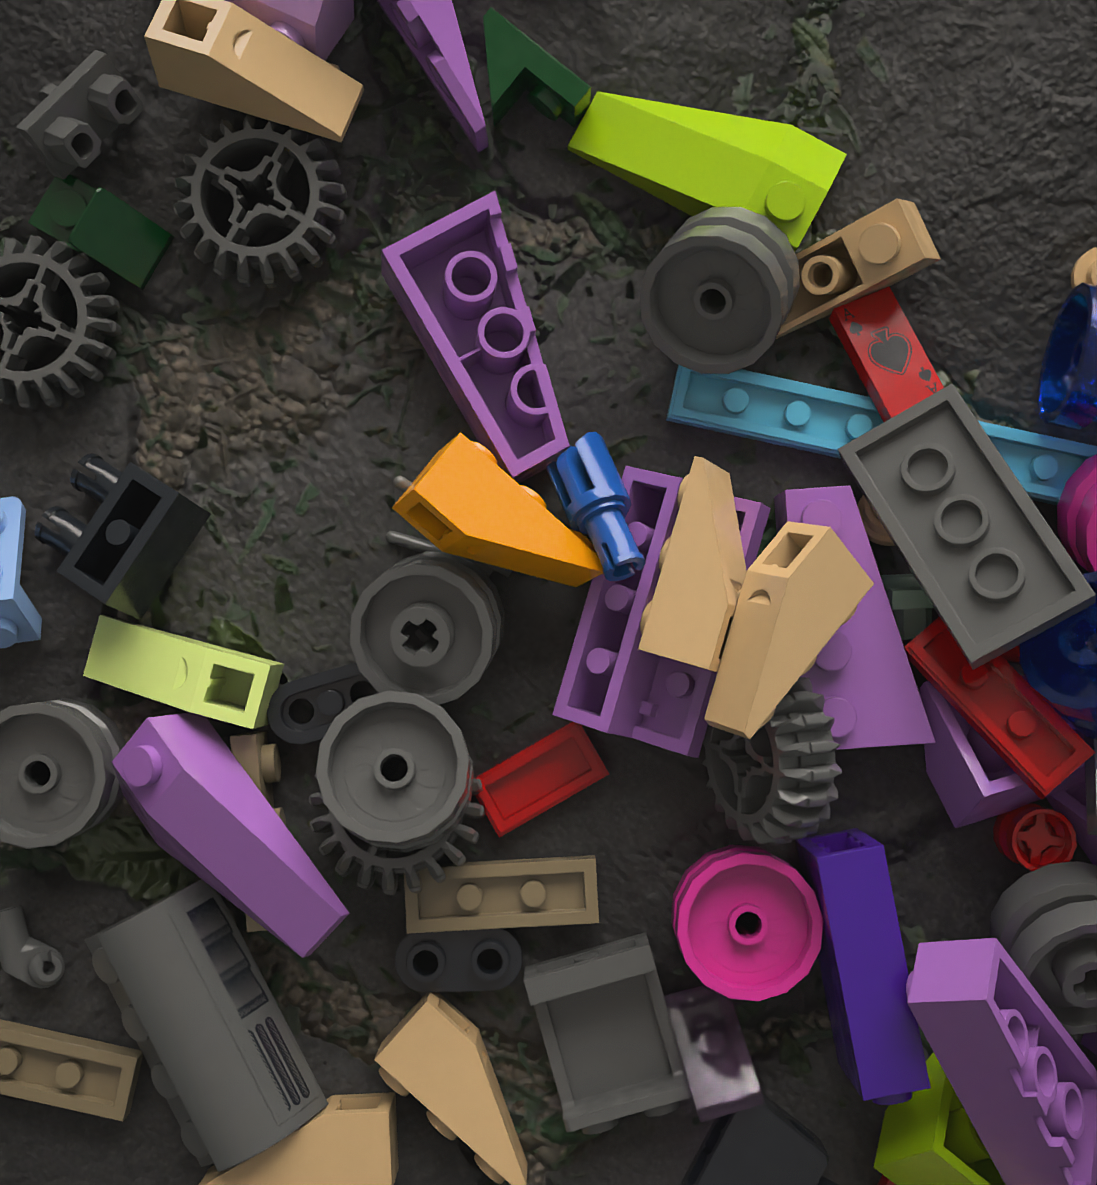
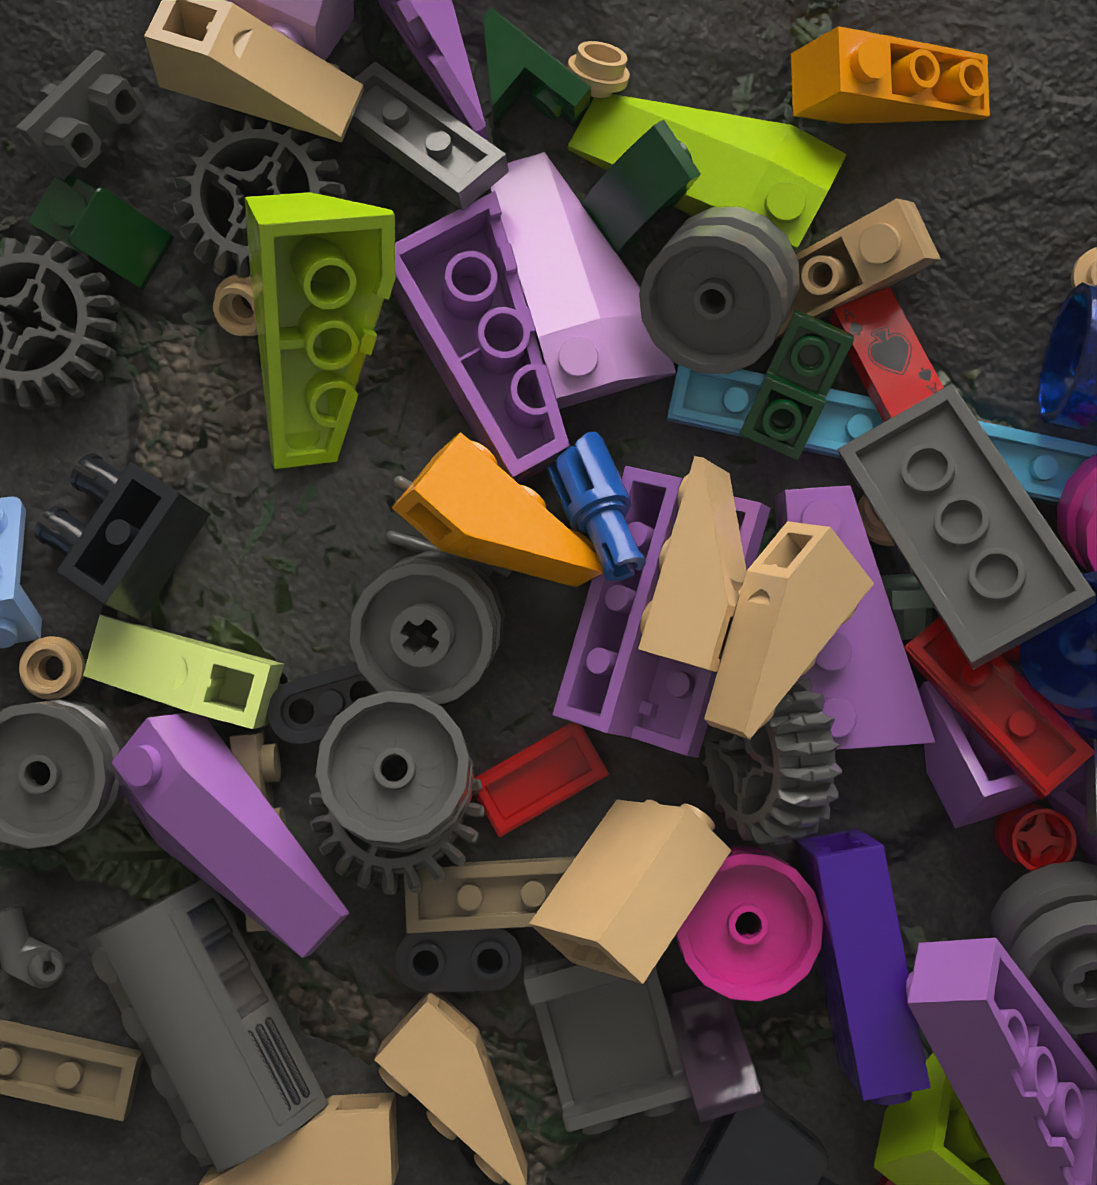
(33, 669): none -> tan plate
(230, 309): none -> tan plate
(317, 297): none -> lime wedge
(425, 138): none -> dark grey plate
(575, 288): none -> lavender wedge
(600, 67): none -> tan plate
(631, 887): none -> tan brick
(641, 186): none -> dark green slope
(796, 384): none -> dark green slope
(886, 79): none -> light orange slope

